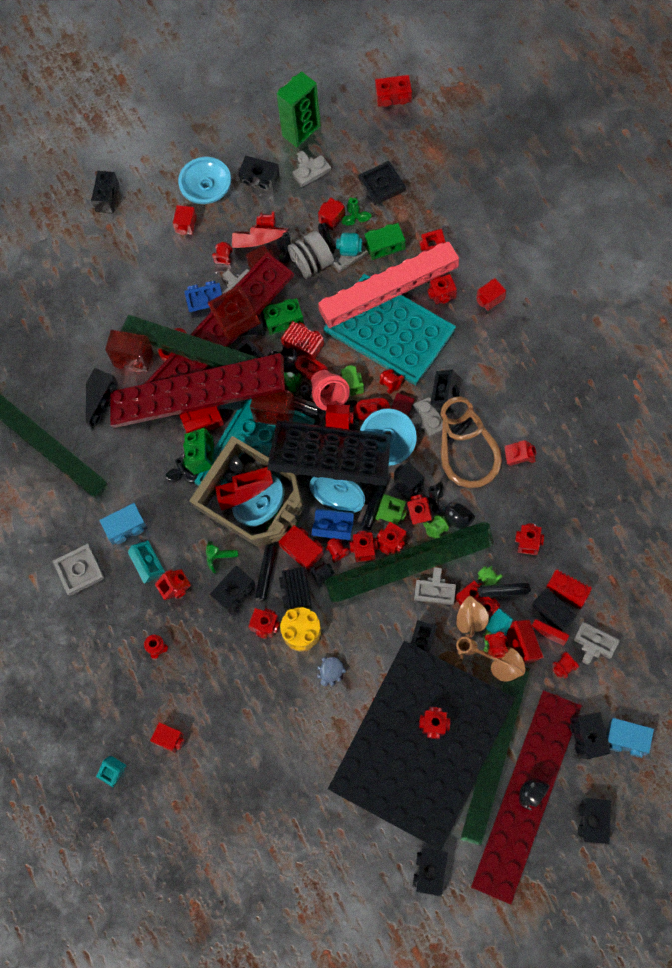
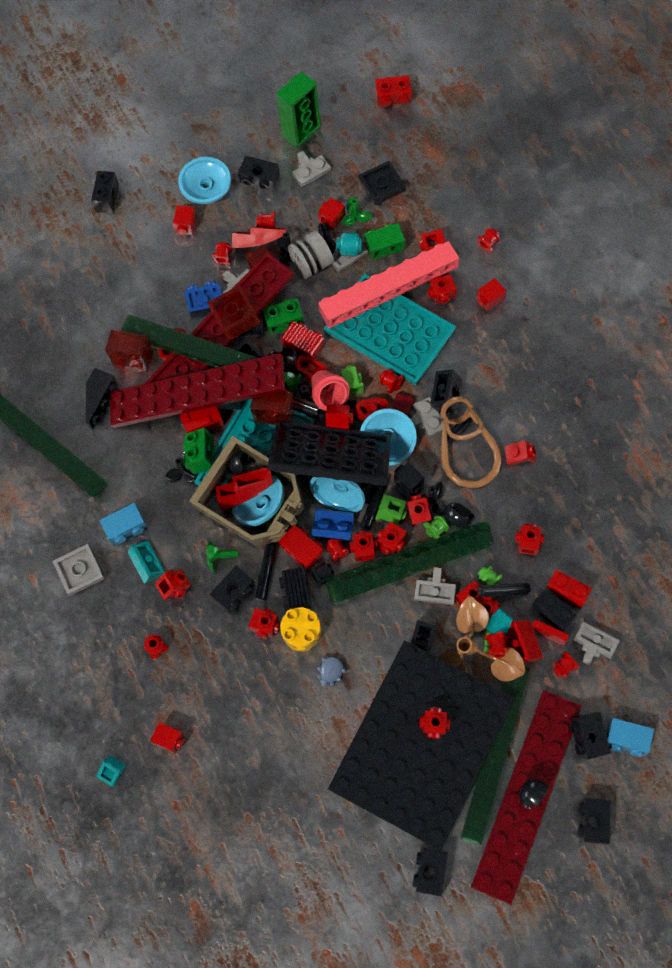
(488, 239): none -> red brick

